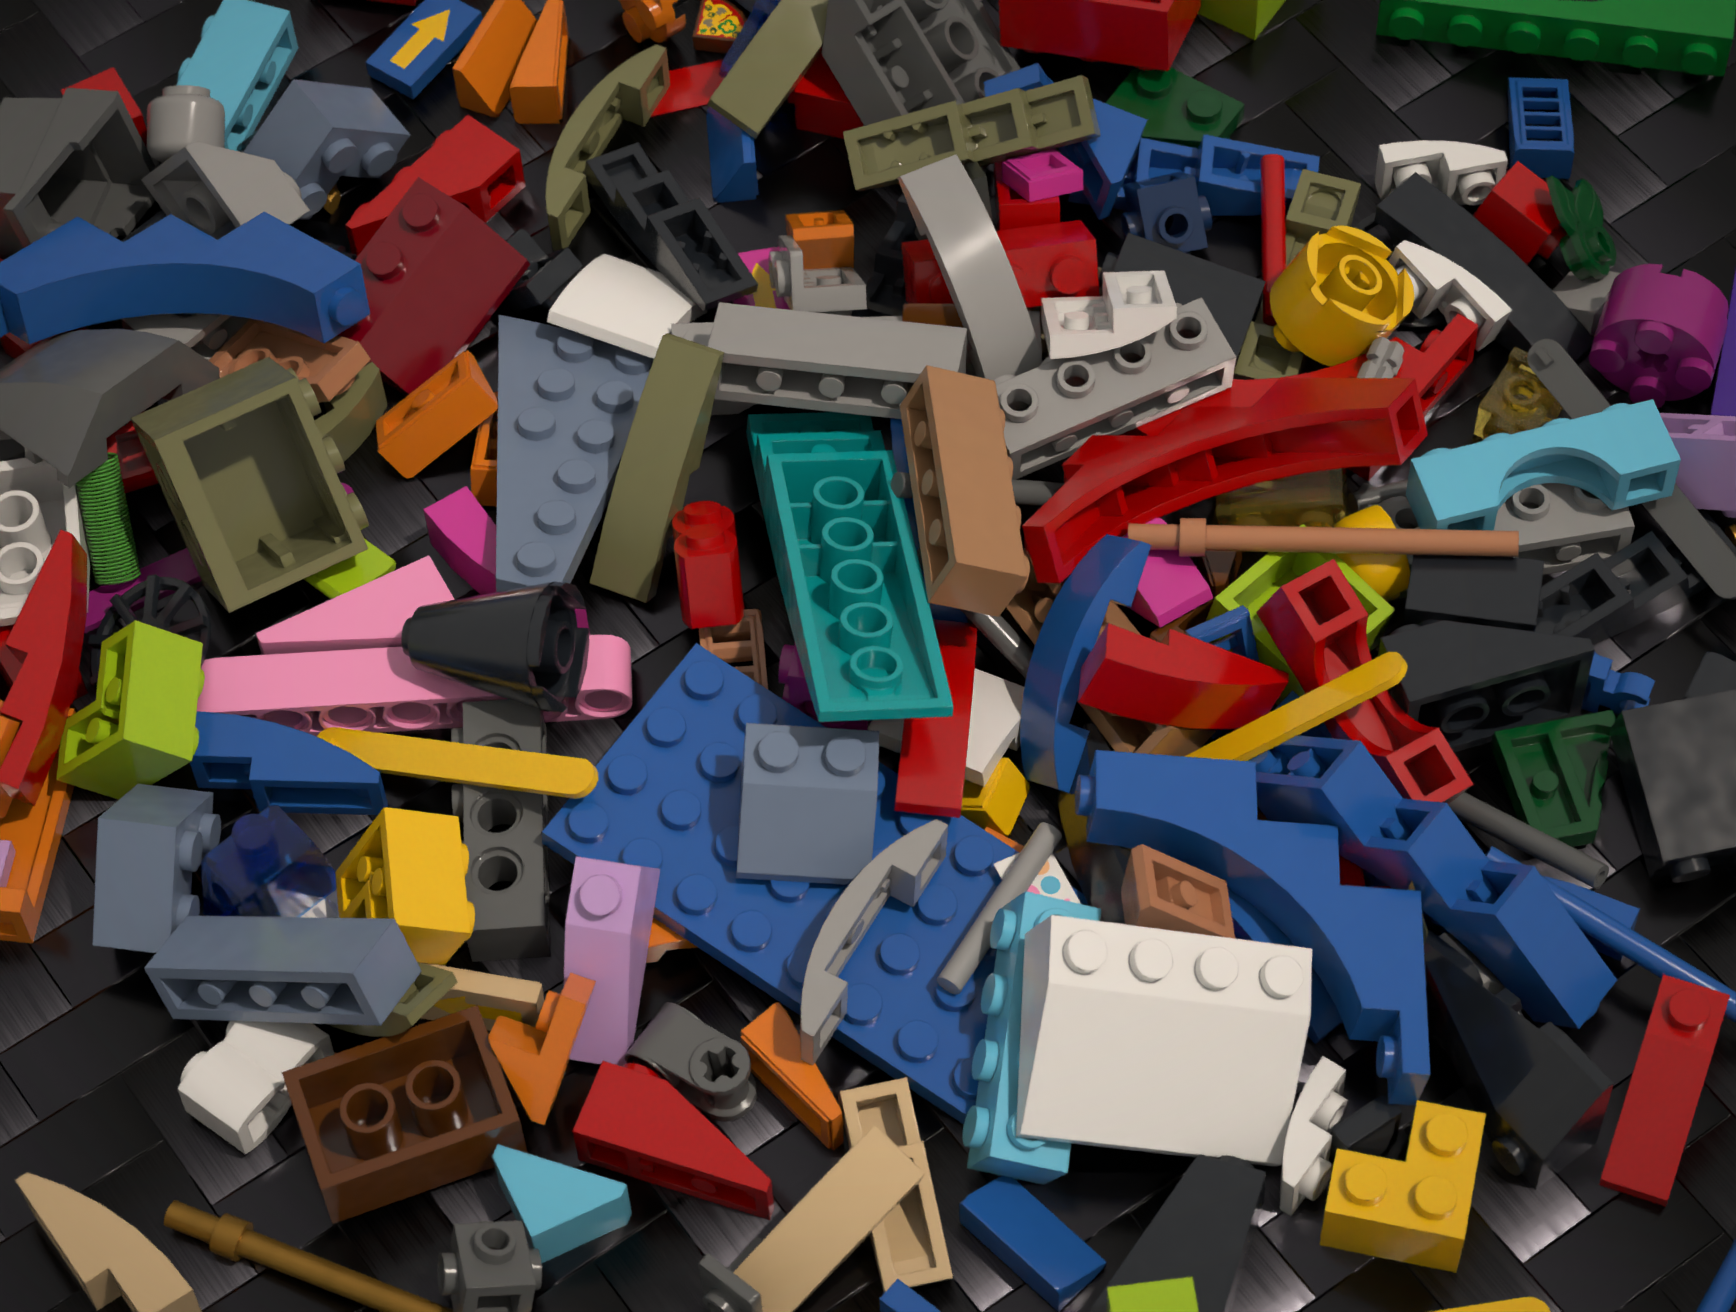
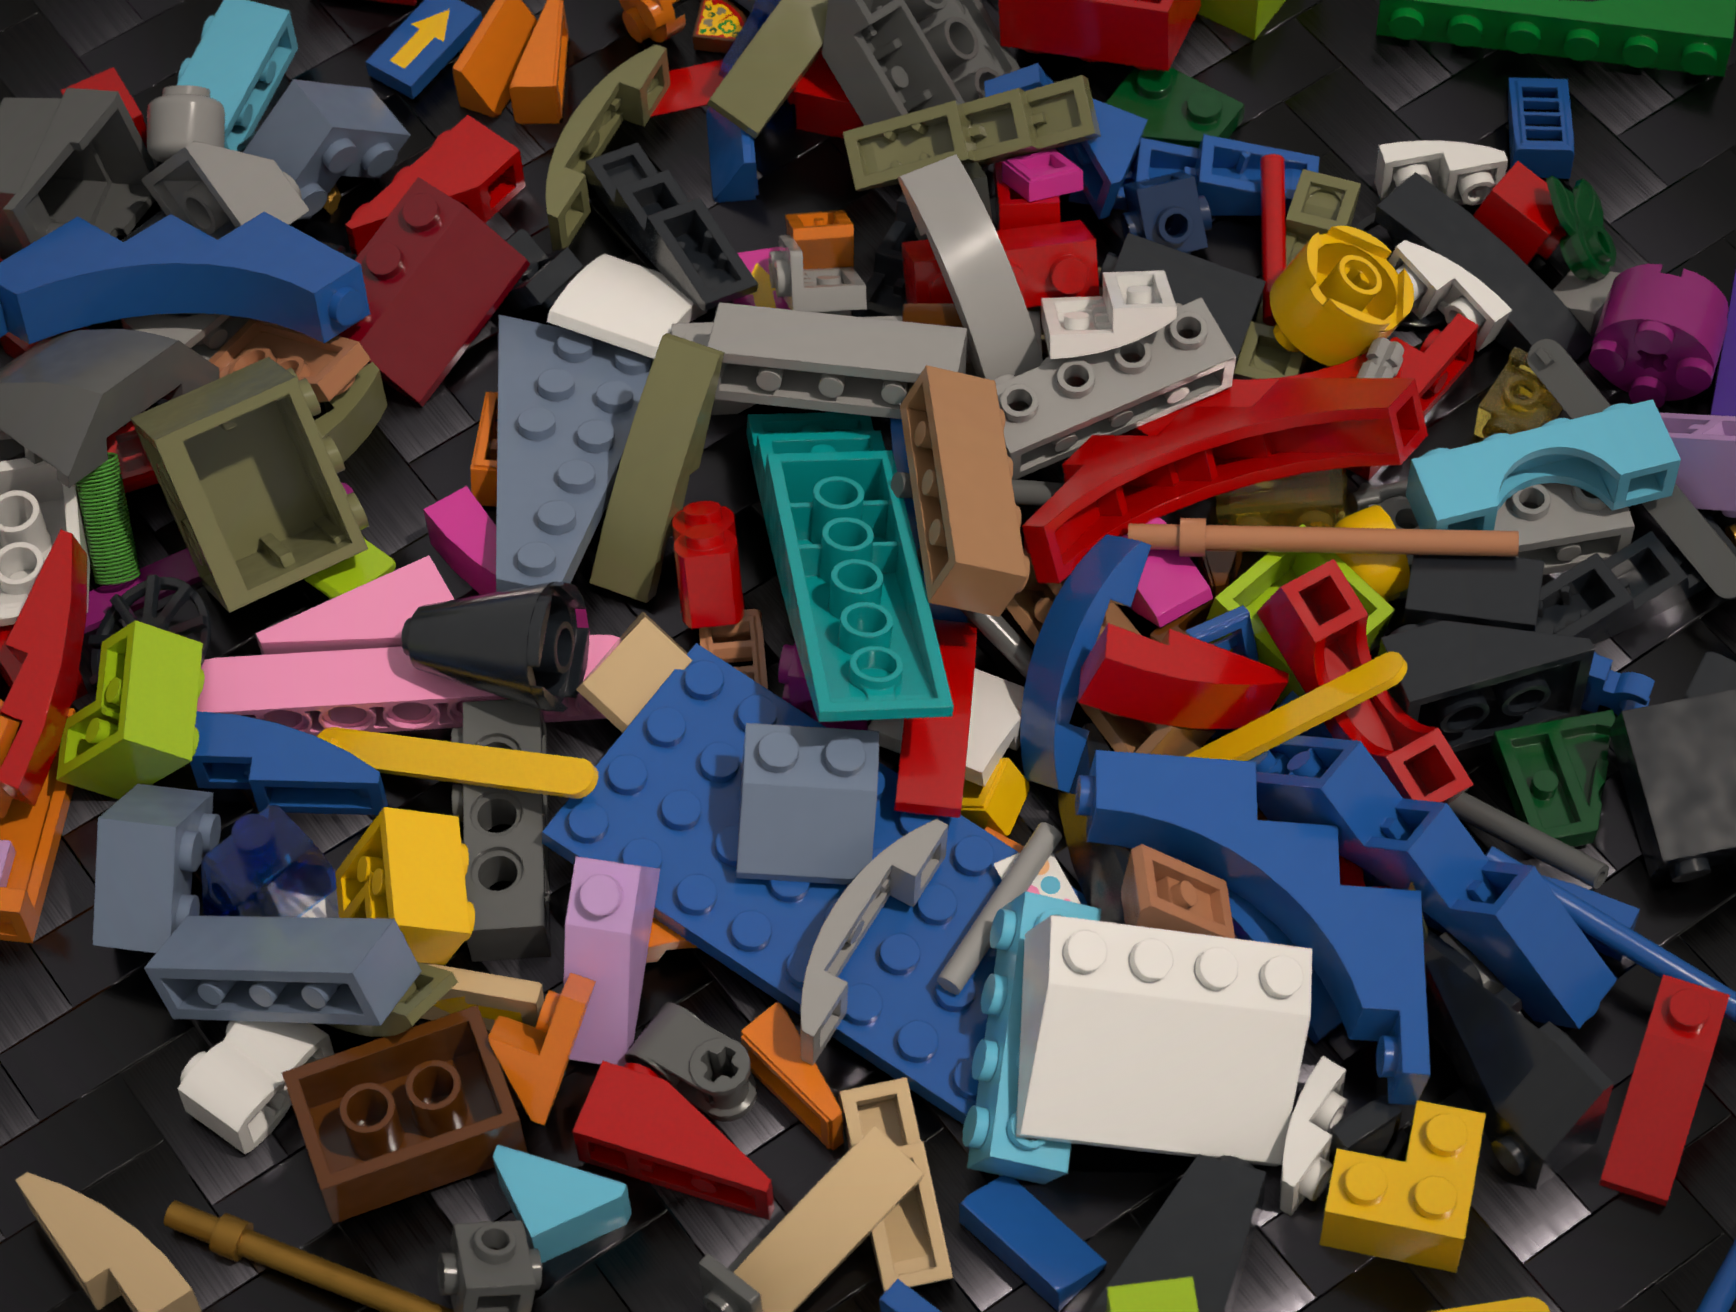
(435, 416): orange slope -> none
(632, 671): none -> tan slope

